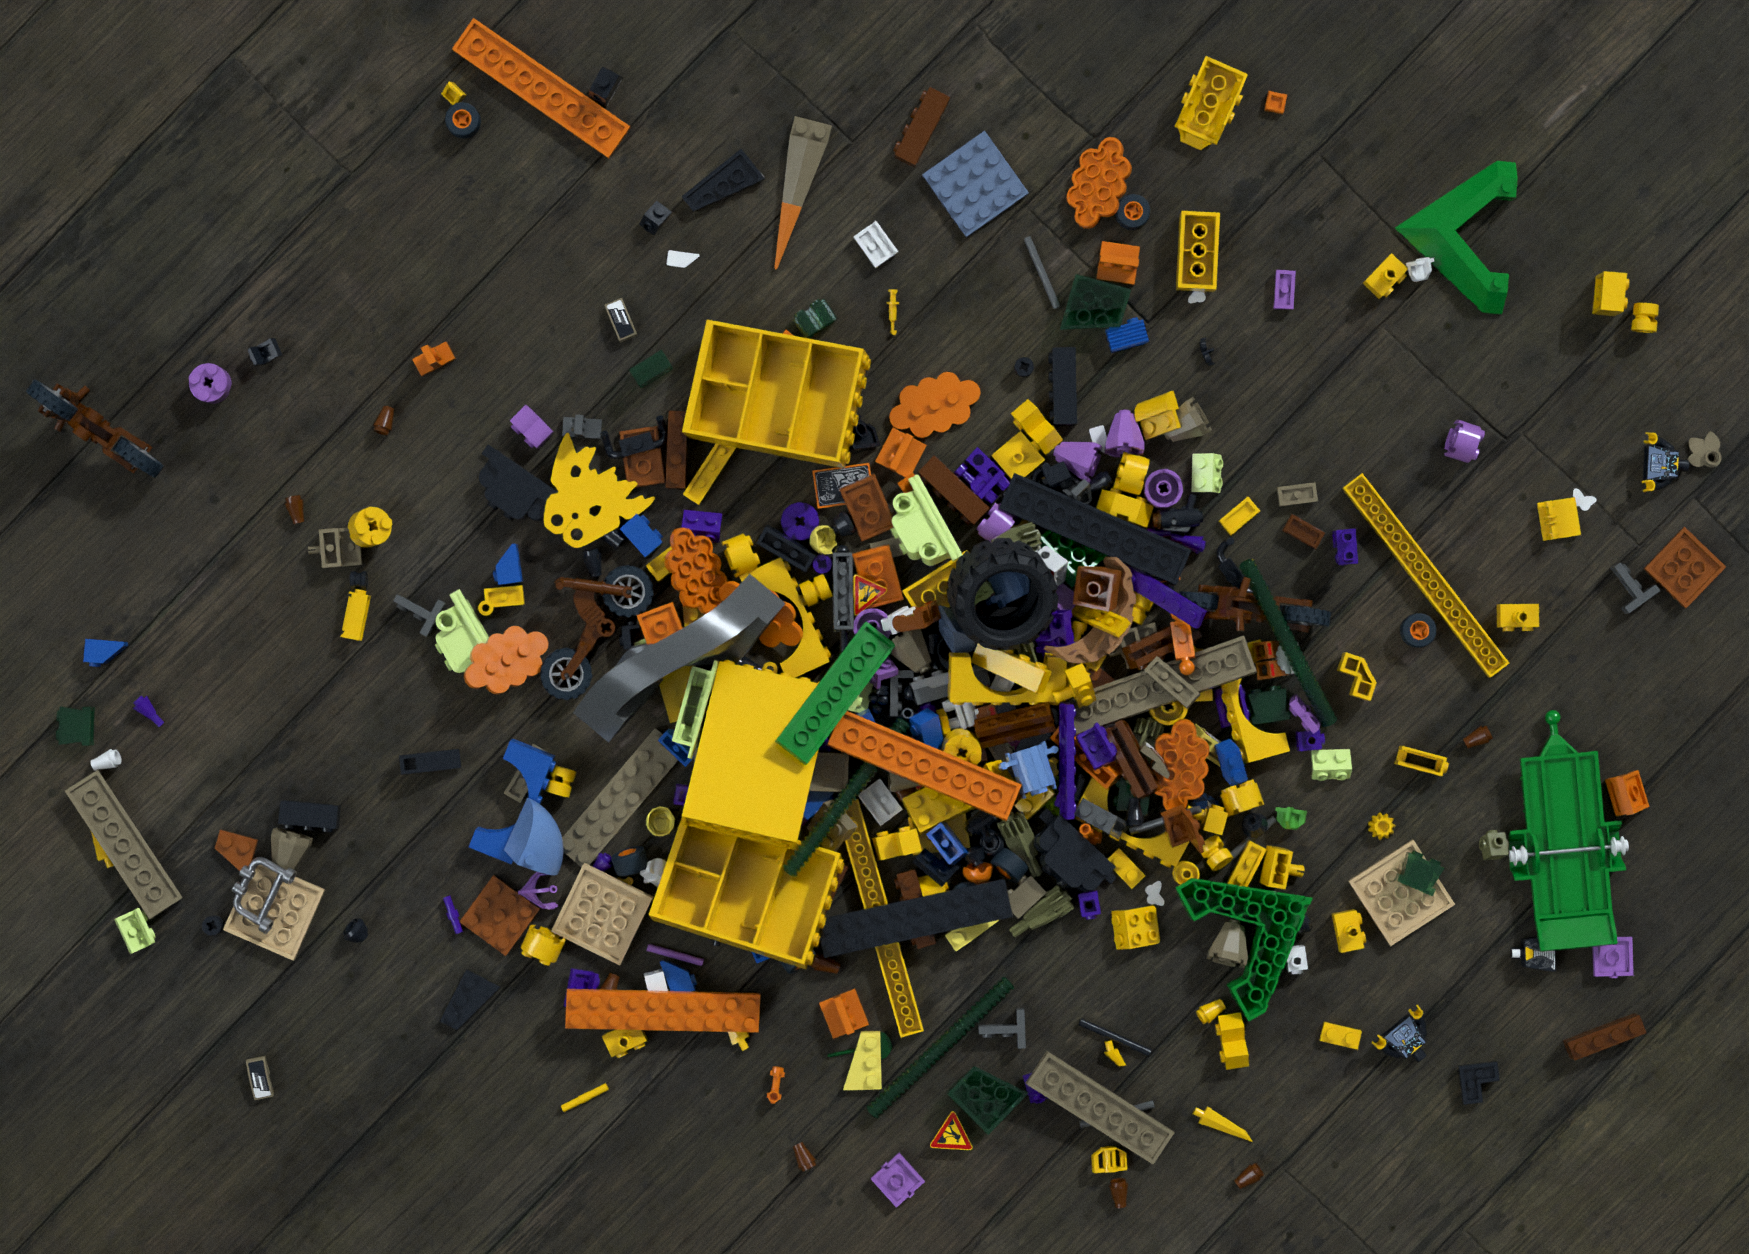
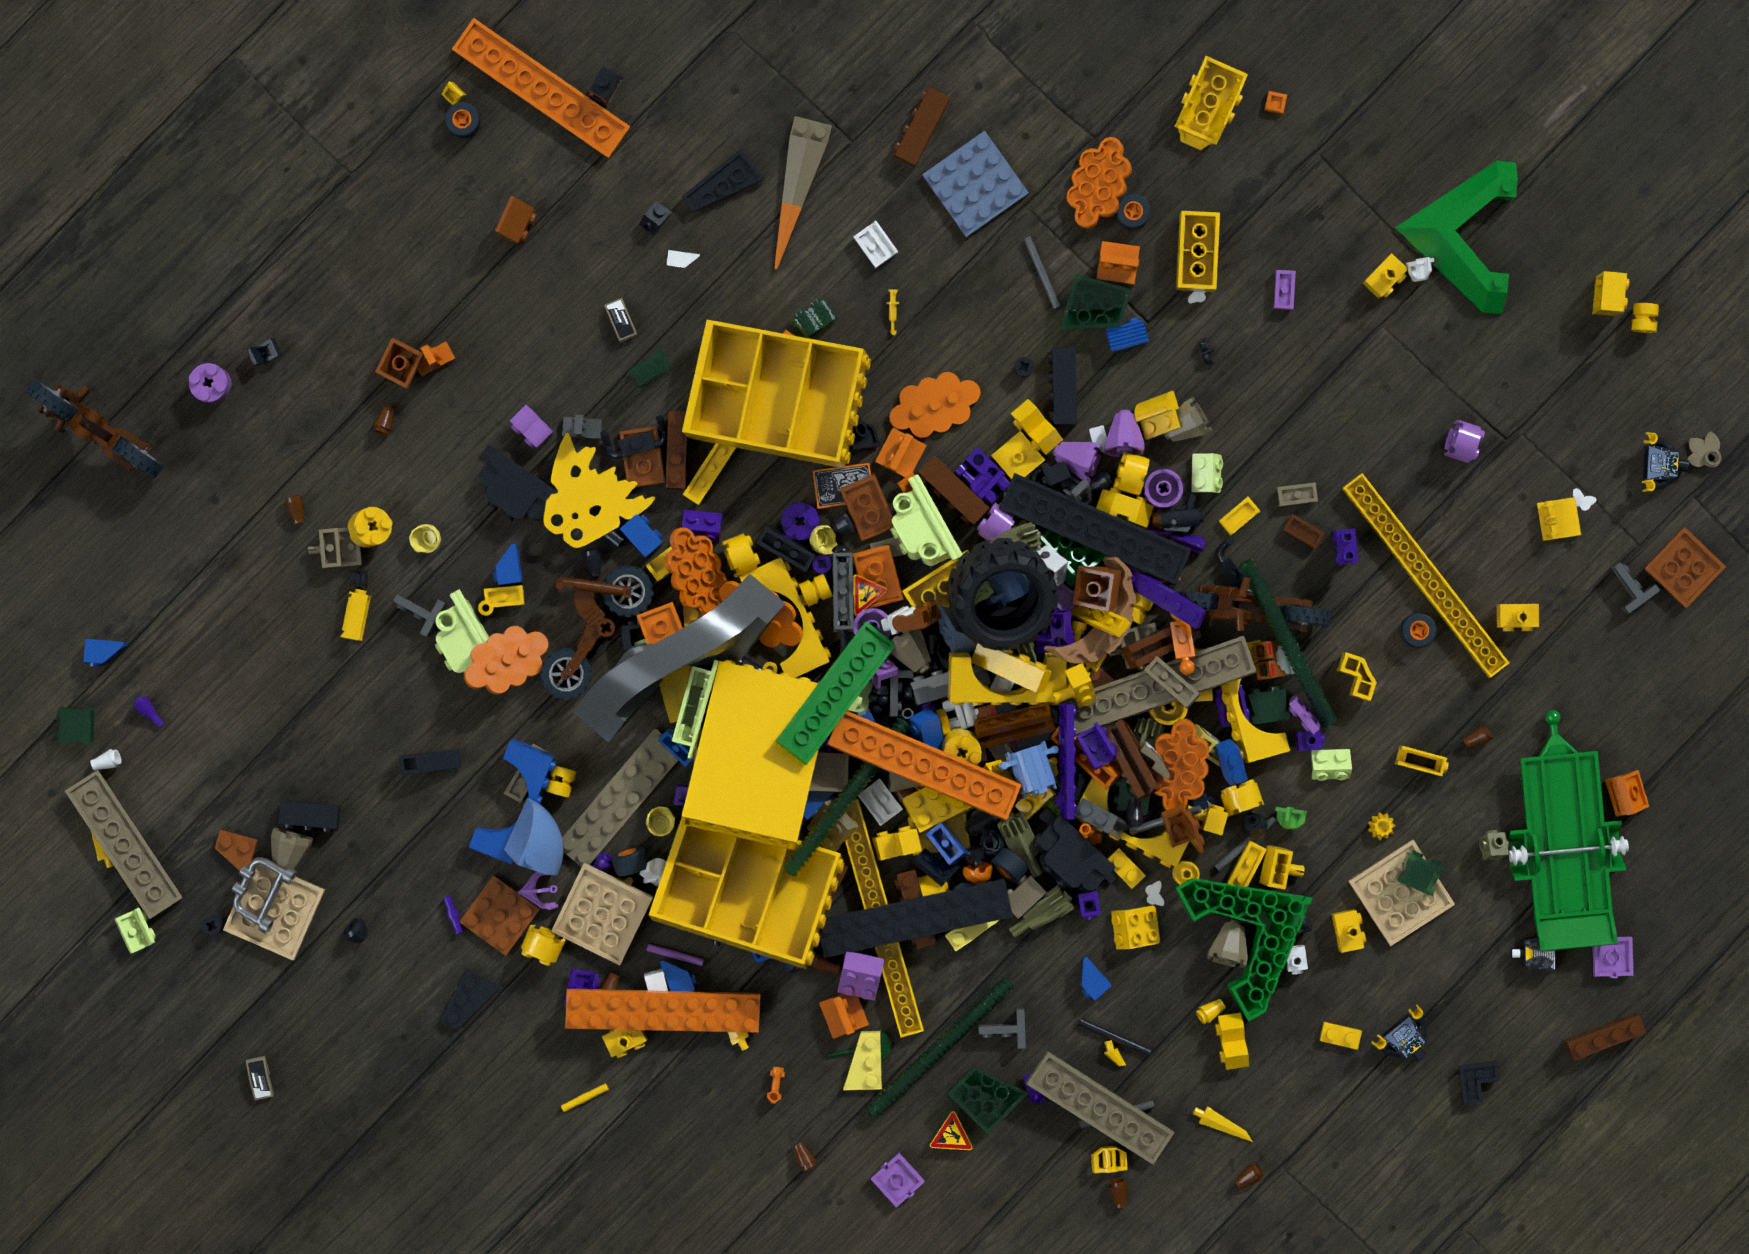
(399, 363): none -> dark orange slope
(425, 538): none -> light yellow hair
(515, 221): none -> dark orange slope
(860, 975): none -> medium lavender brick
(1092, 980): none -> blue slope
(1216, 854): yellow wheel -> none

